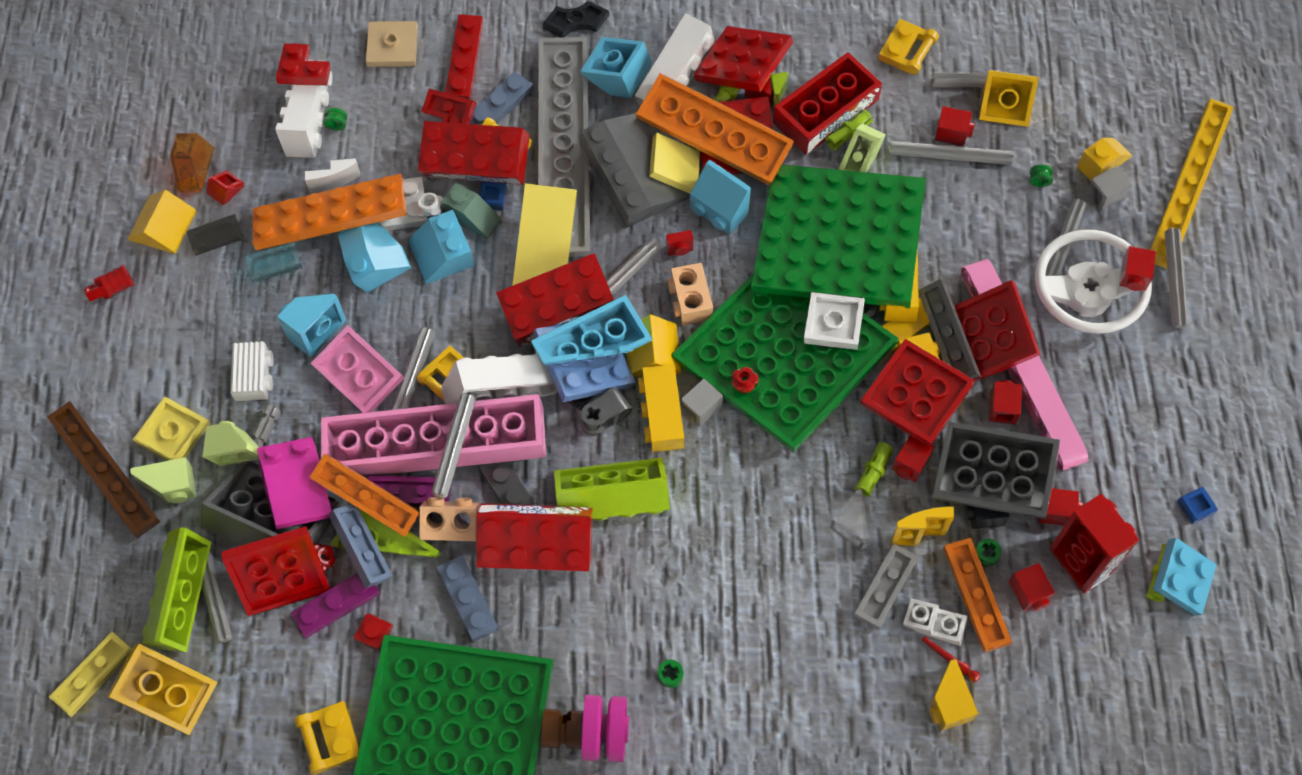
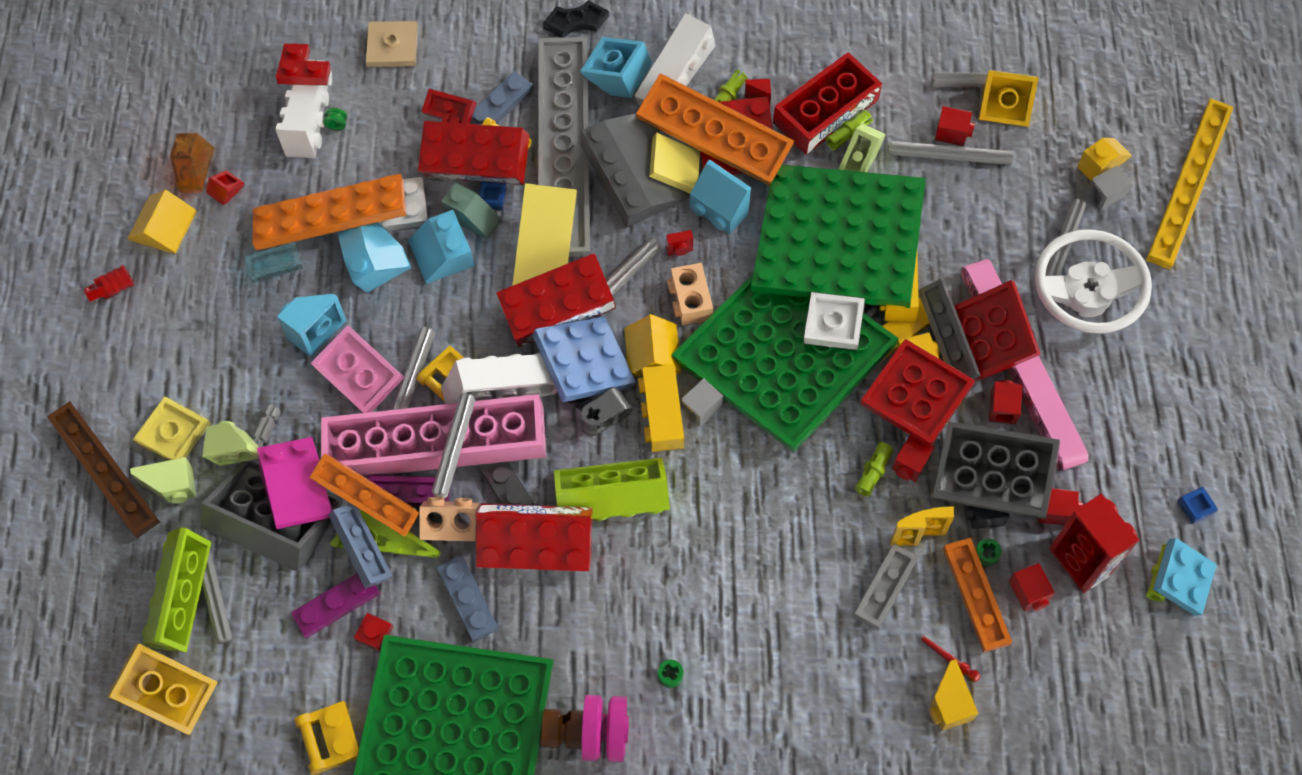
(91, 674): light yellow tile -> none
(215, 234): clear smoke tile -> none
(251, 371): white brick -> none
(276, 571): red plate -> none
(328, 552): red plate -> none
(339, 174): white slope -> none
(429, 205): white plate -> none
(464, 55): red plate -> none
(599, 333): medium azure wedge -> none
(743, 58): red plate -> none
(747, 385): red plate -> none
(778, 86): lime slope -> none
(851, 522): clear slope -> none
(901, 42): yellow plate -> none
(934, 622): white slope -> none
(1041, 175): green bush -> none
(1137, 268): red brick -> none
(1176, 278): light grey axle -> none

